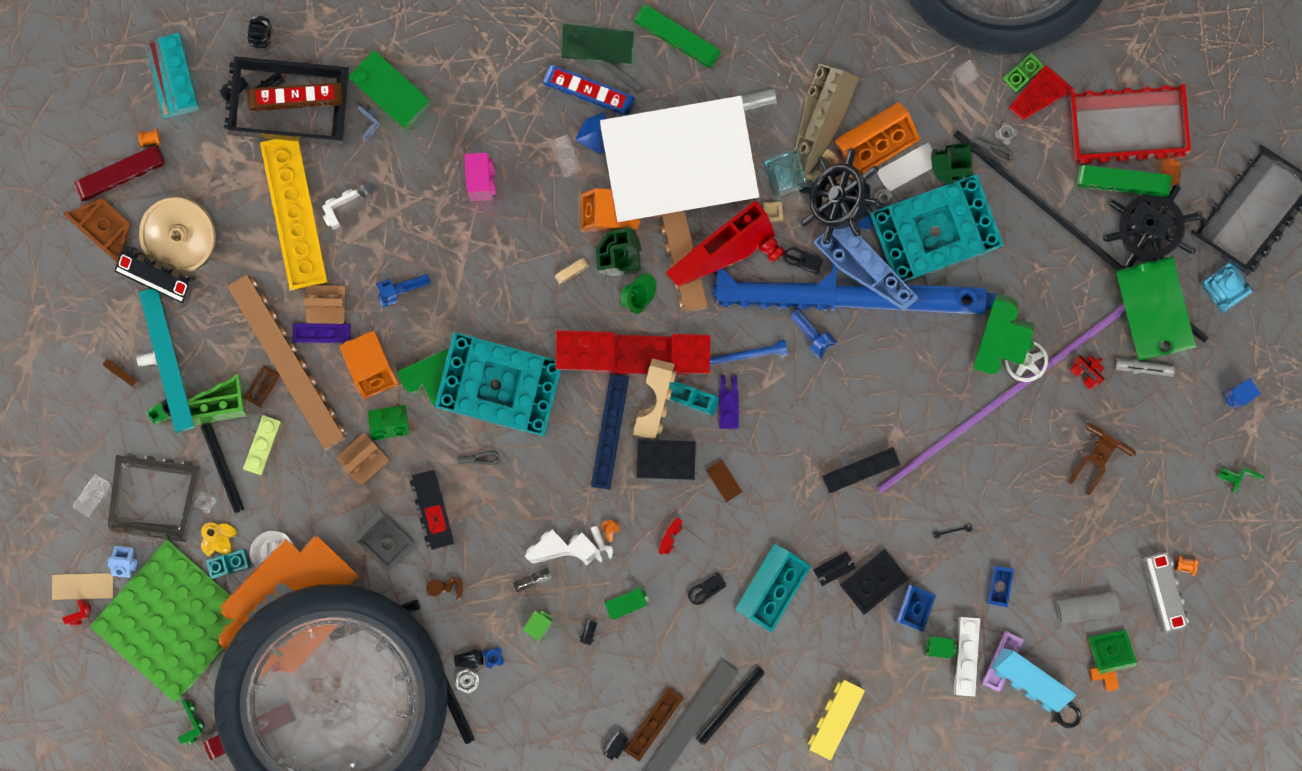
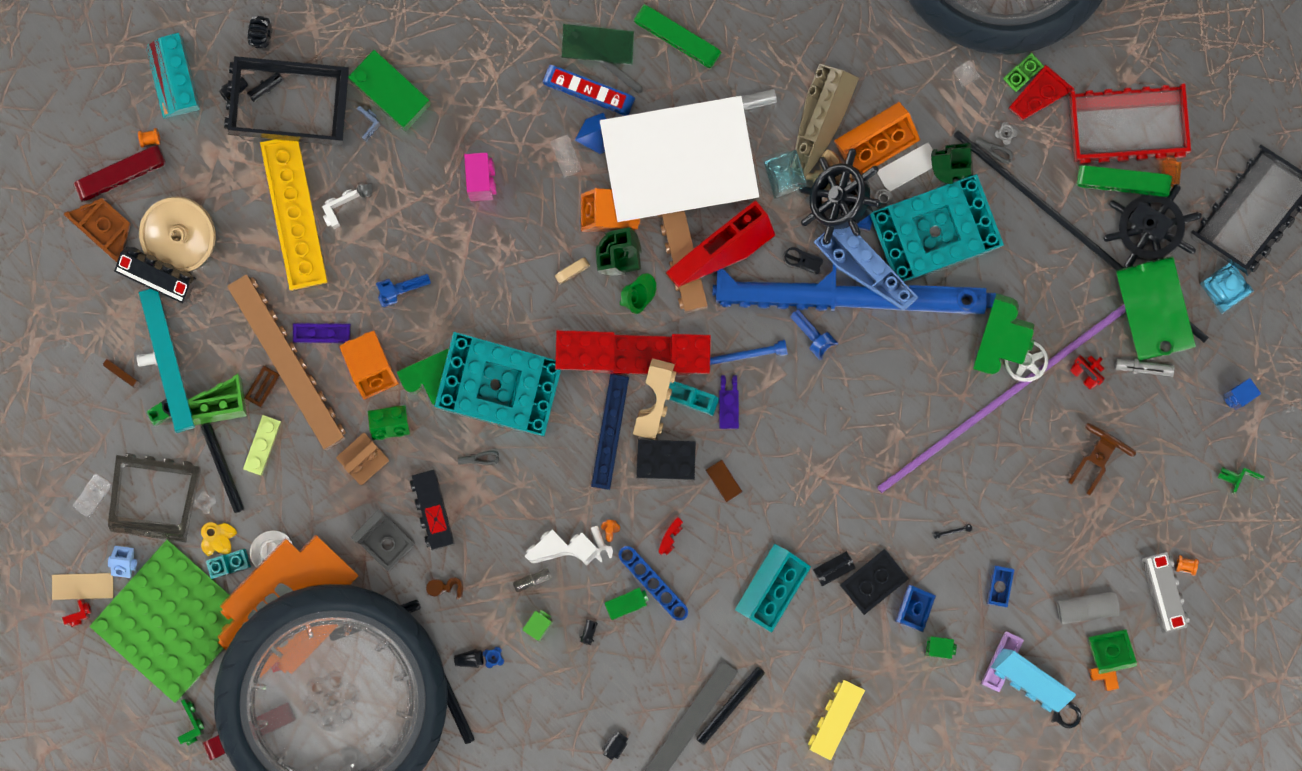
(295, 96): beam -> none
(325, 304): medium nougat bracket -> none
(469, 674): white plate -> none
(644, 578): none -> blue beam
(653, 724): reddish brown tile -> none
(709, 587): black piece -> none
(772, 249): red wheel -> none
(774, 210): tan tile -> none
(860, 470): black arch -> none
(967, 656): white arch -> none

